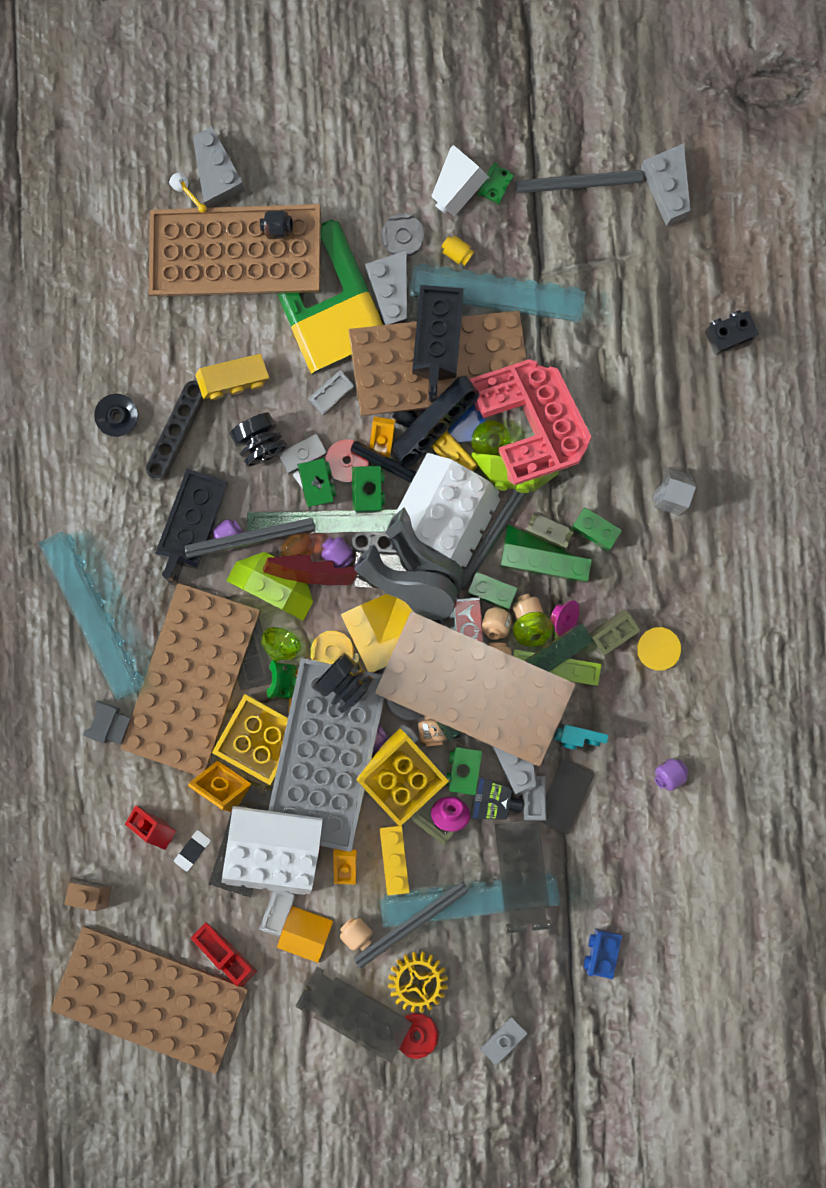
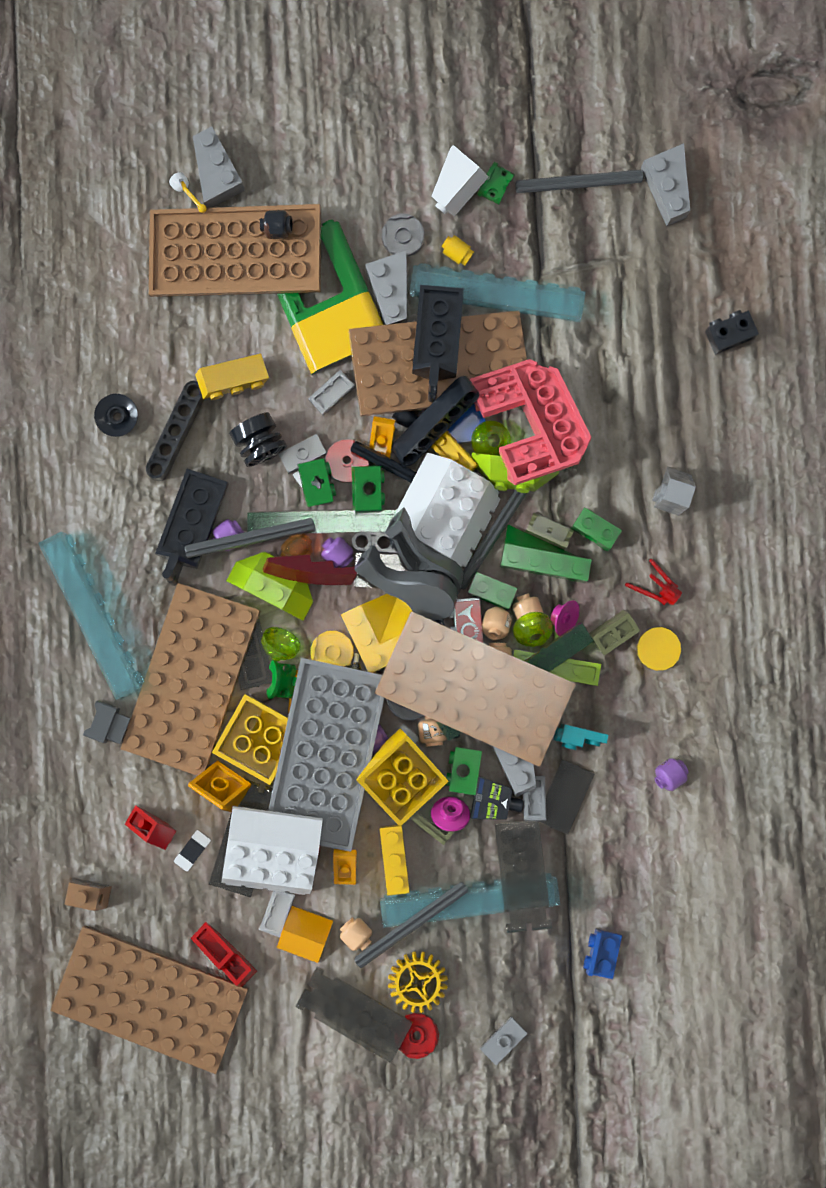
(343, 683): black wheel -> none
(669, 591): none -> red plant

